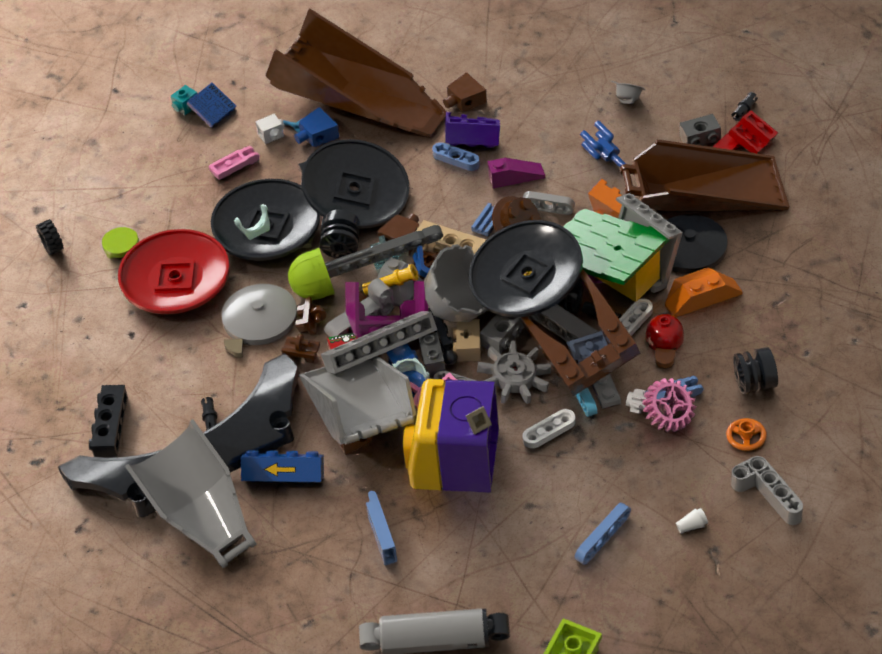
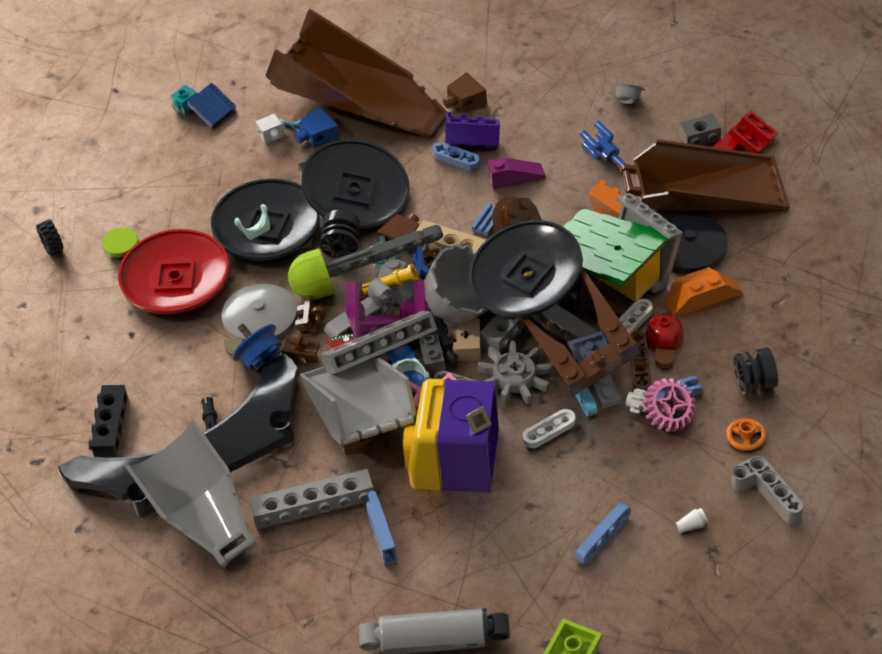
(234, 162): bright pink hinge -> none
(257, 347): none -> blue piece
(282, 467): blue brick -> none
(311, 498): none -> light grey brick
(565, 204): light grey beam -> none
(641, 363): none -> reddish brown beam
(744, 106): black pin -> none

